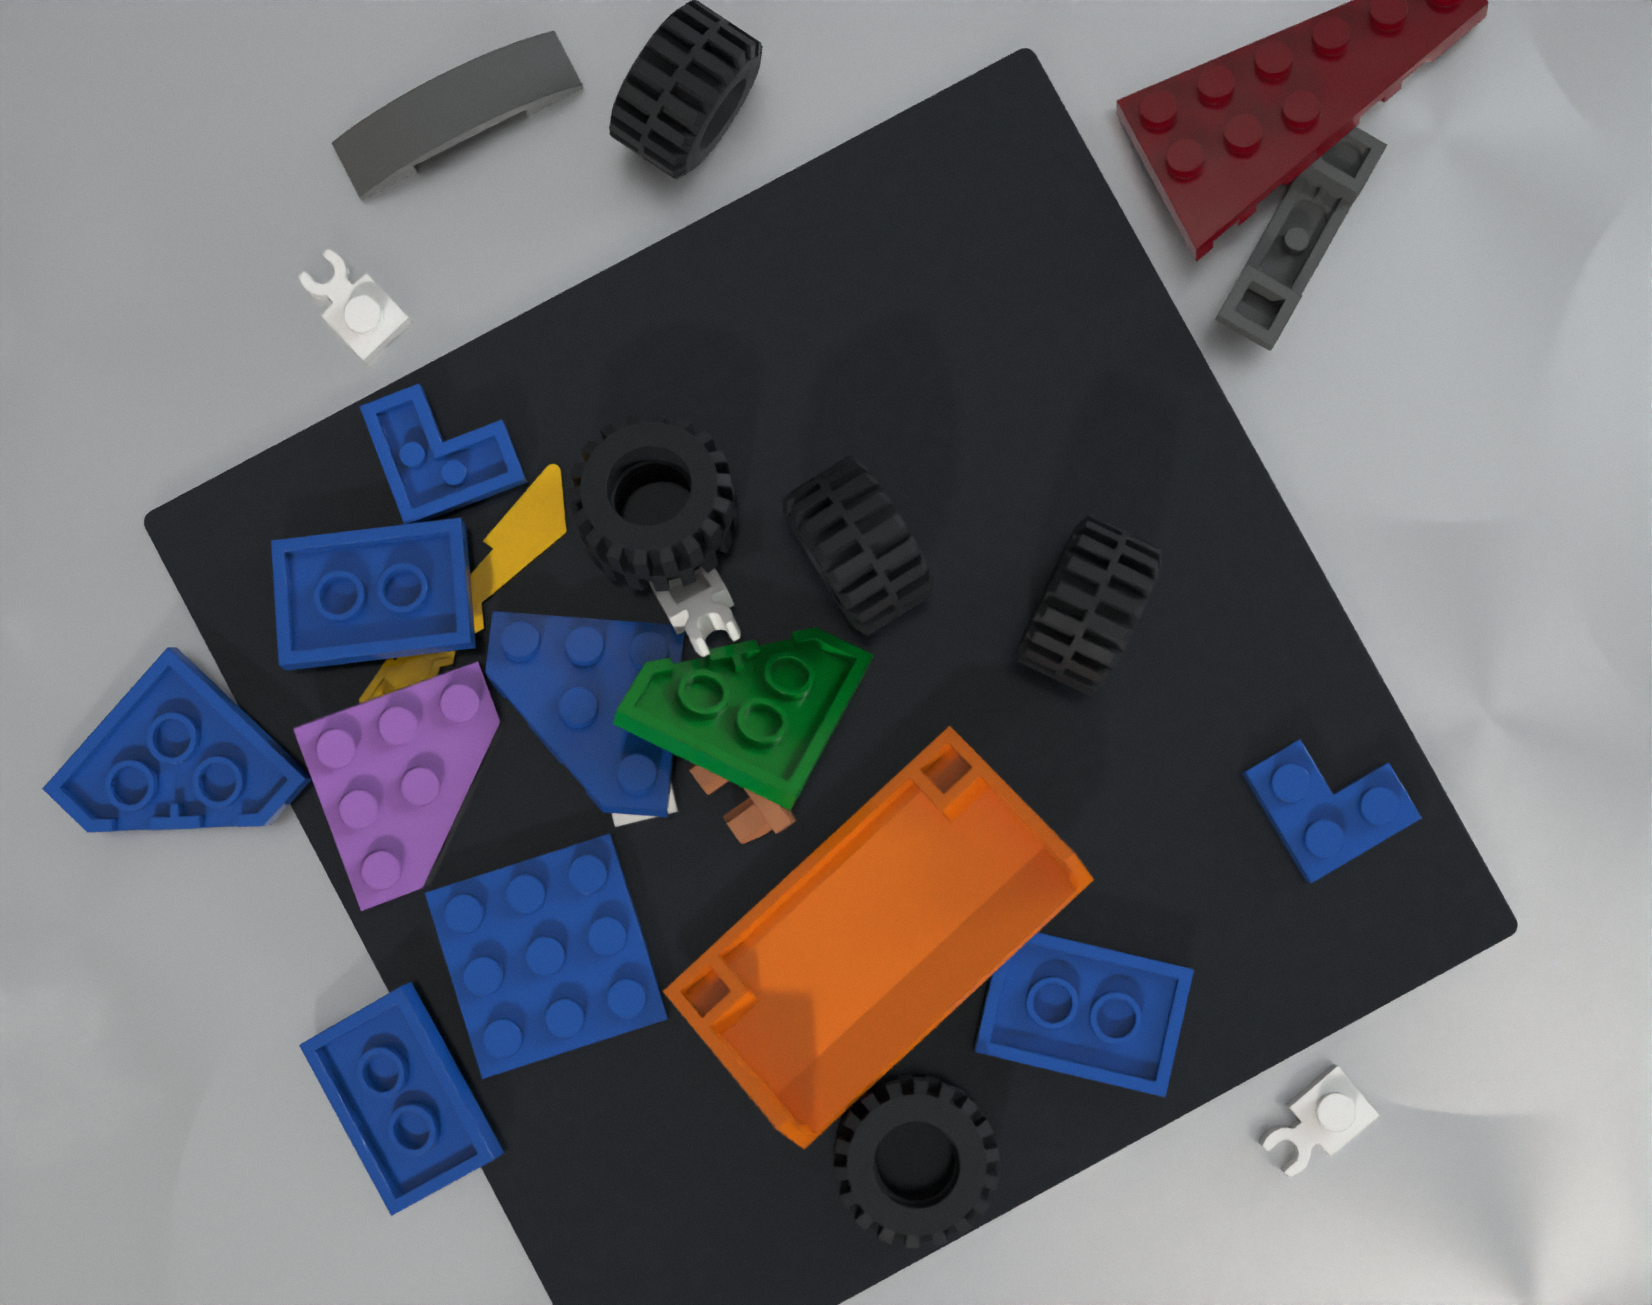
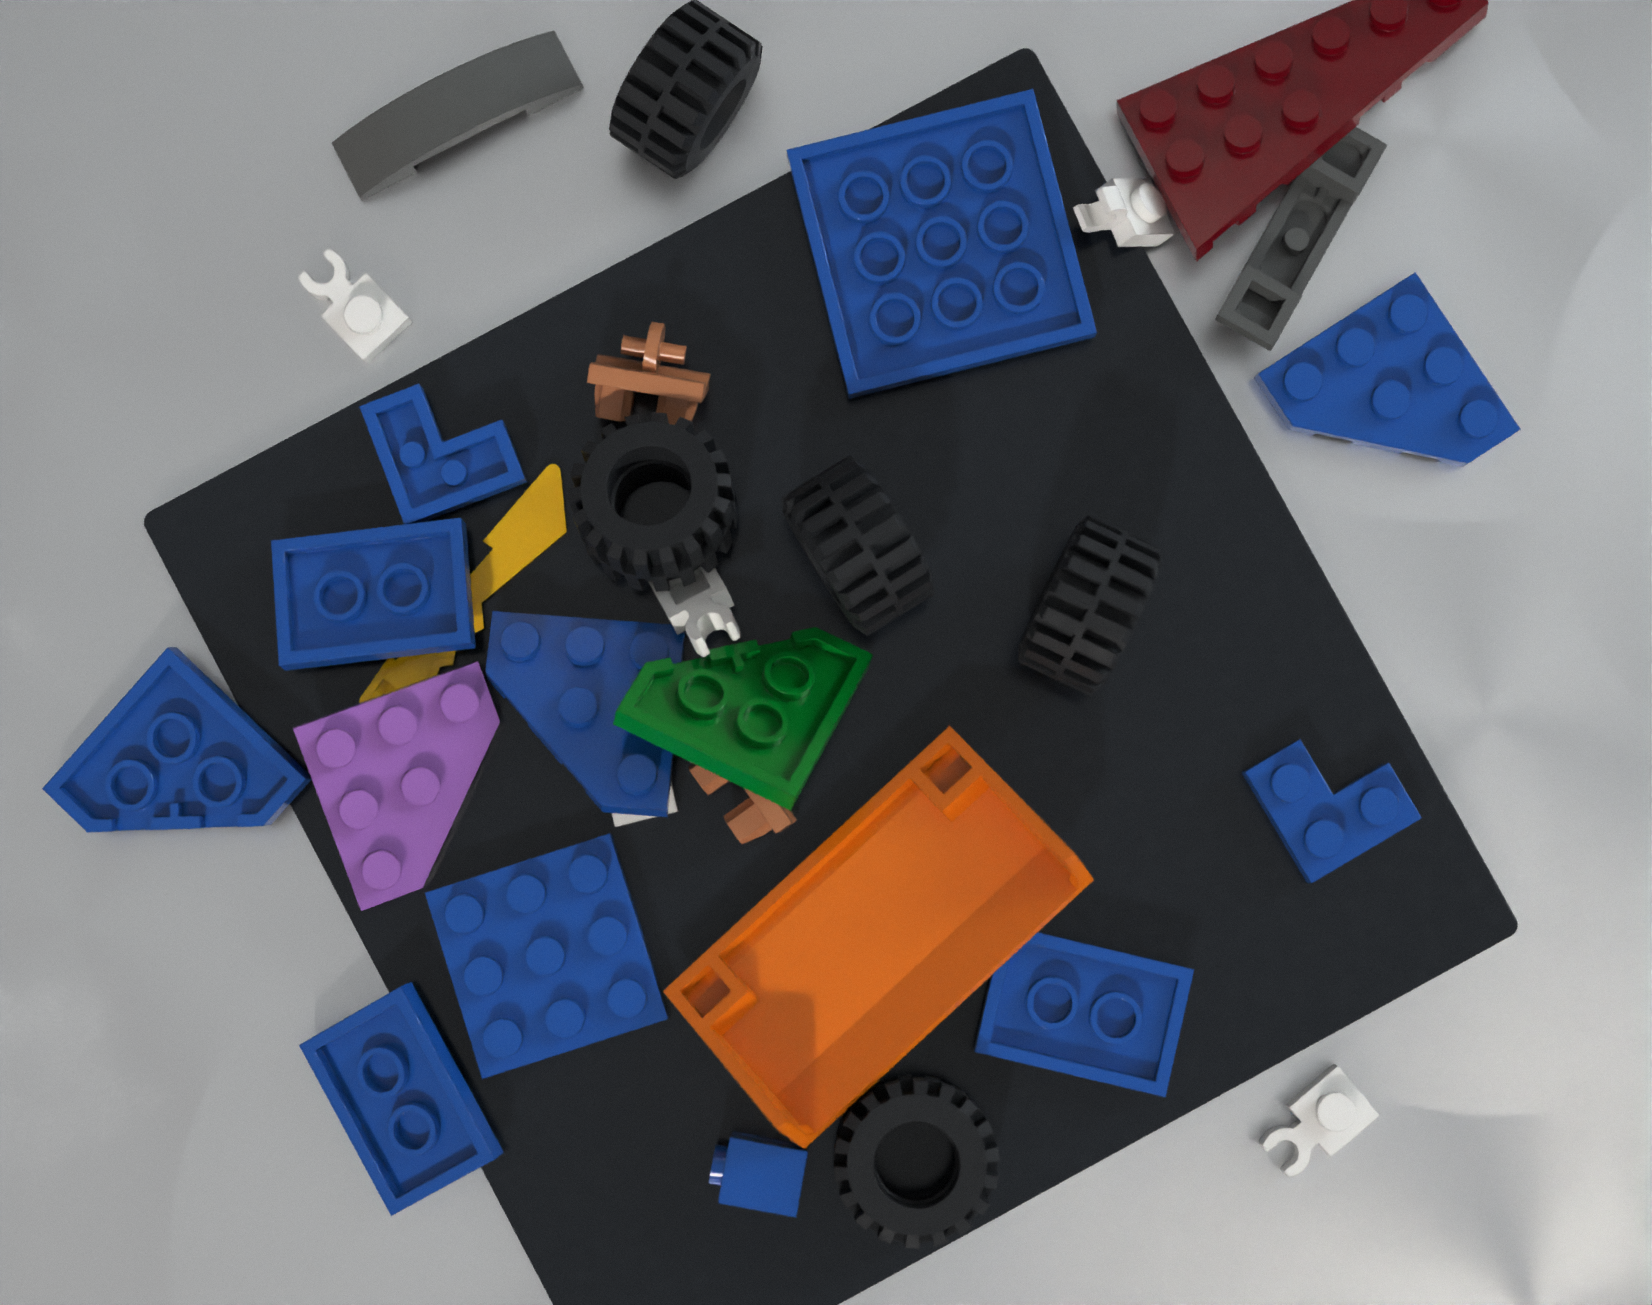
(621, 378): none -> nougat hips
(759, 1173): none -> blue brick
(941, 243): none -> blue plate
(1130, 210): none -> white plate
(1391, 382): none -> blue plate

